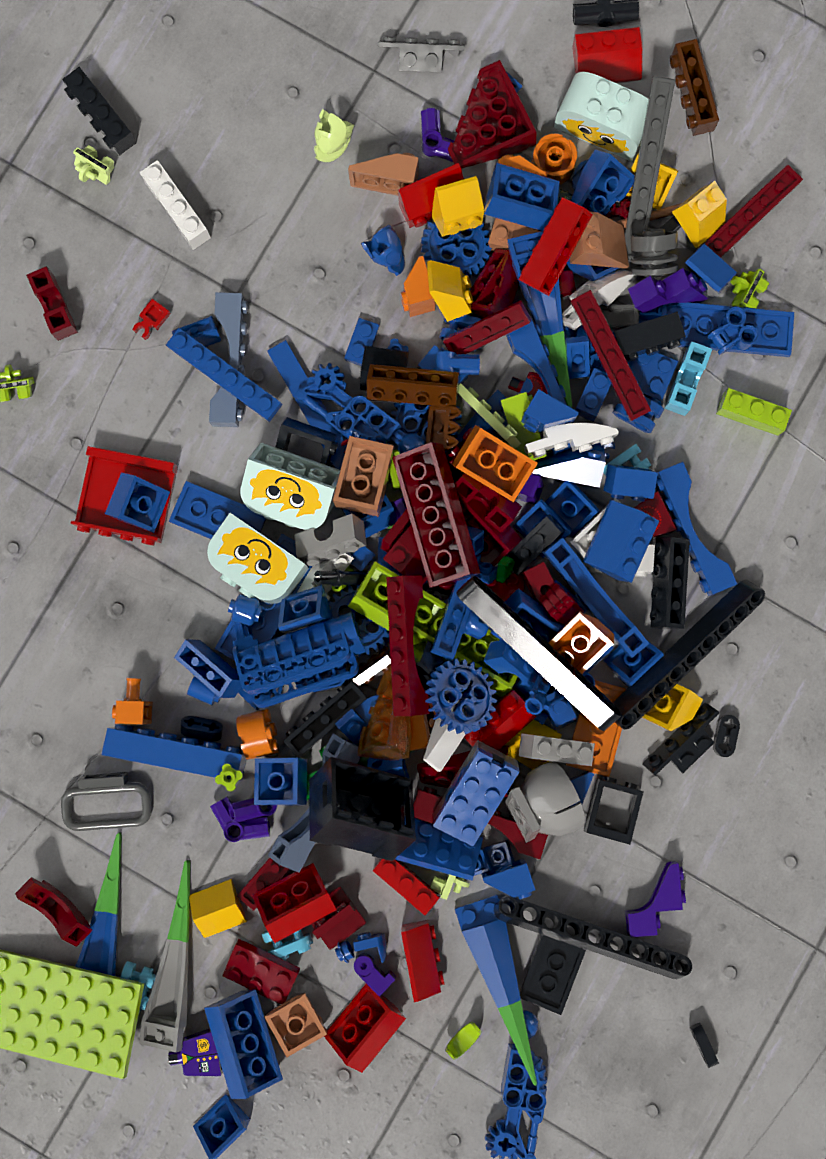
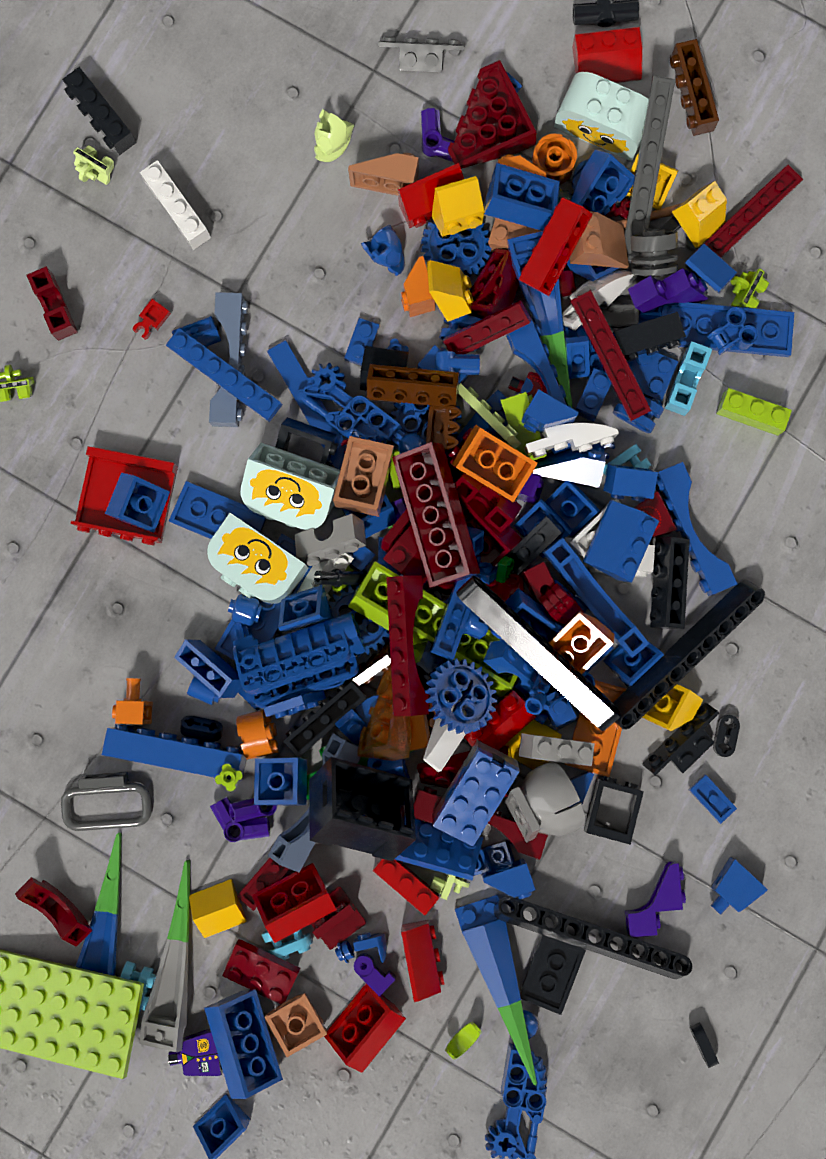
(295, 704): none -> blue plate
(712, 799): none -> blue plate
(735, 887): none -> blue torso

